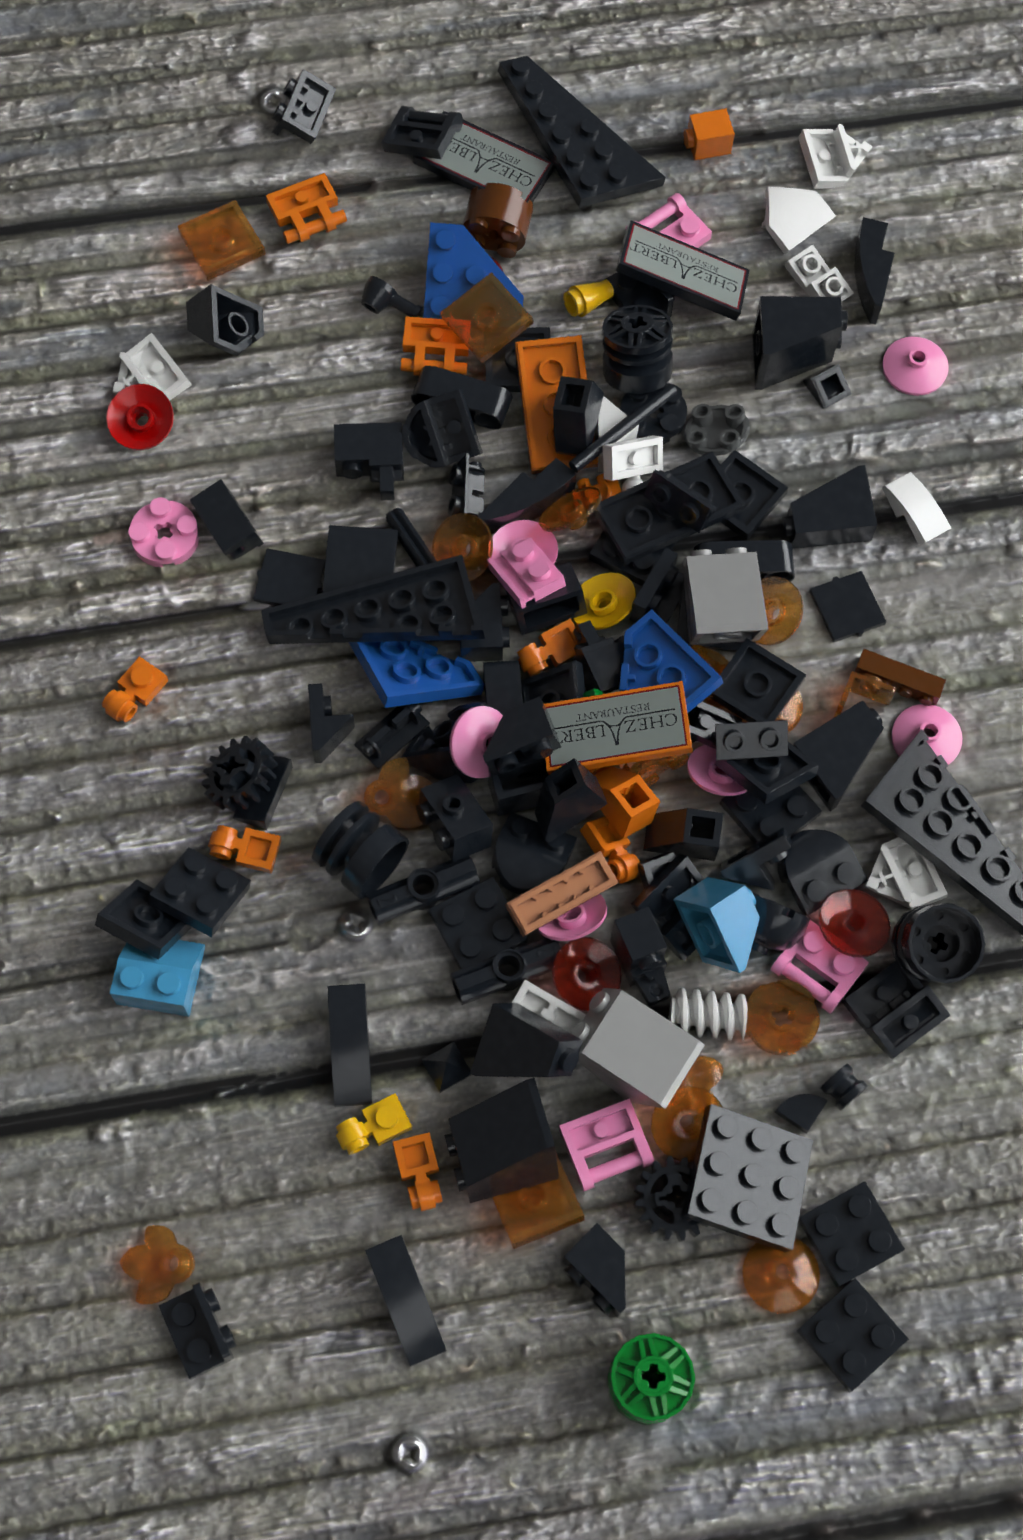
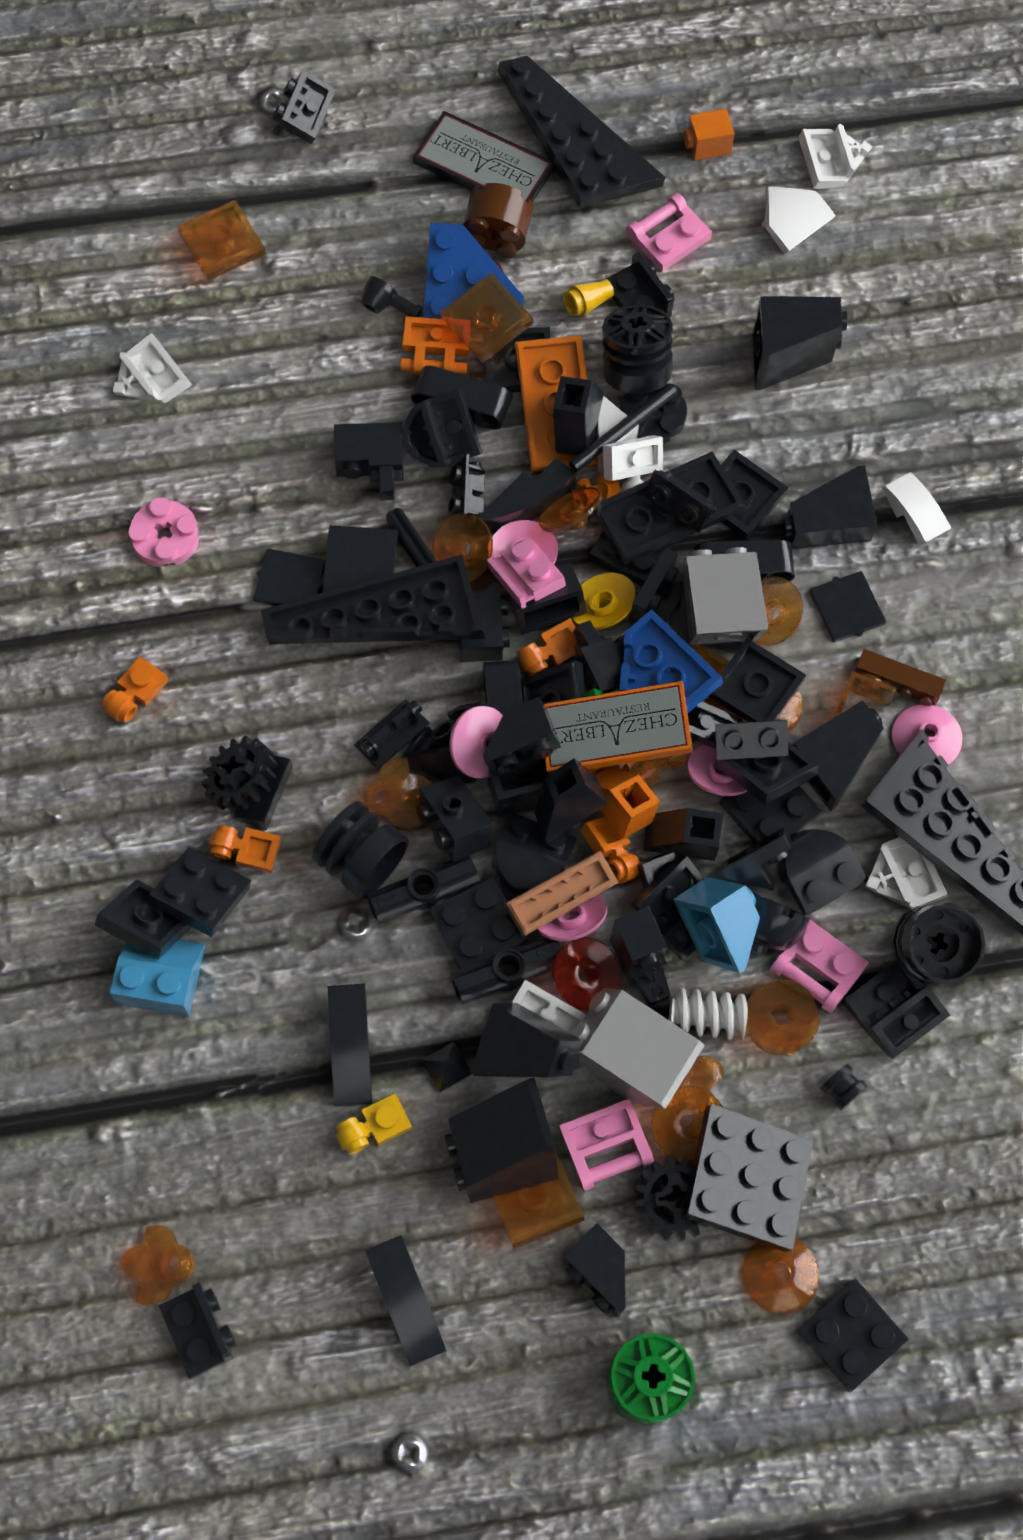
(131, 405): red dish -> none
(224, 319): black slope -> none
(226, 520): black hinge -> none
(304, 200): orange plate -> none
(326, 729): black slope -> none
(415, 672): blue plate -> none
(417, 1160): orange plate -> none
(421, 132): black plate -> none
(683, 270): tile -> none
(716, 429): dark grey dish -> none
(801, 1110): black tile -> none
(816, 277): white slope -> none
(828, 385): black slope -> none
(851, 1234): black plate -> none
(863, 914): clear red dish -> none
(872, 266): black slope -> none
(913, 376): bright pink dish -> none

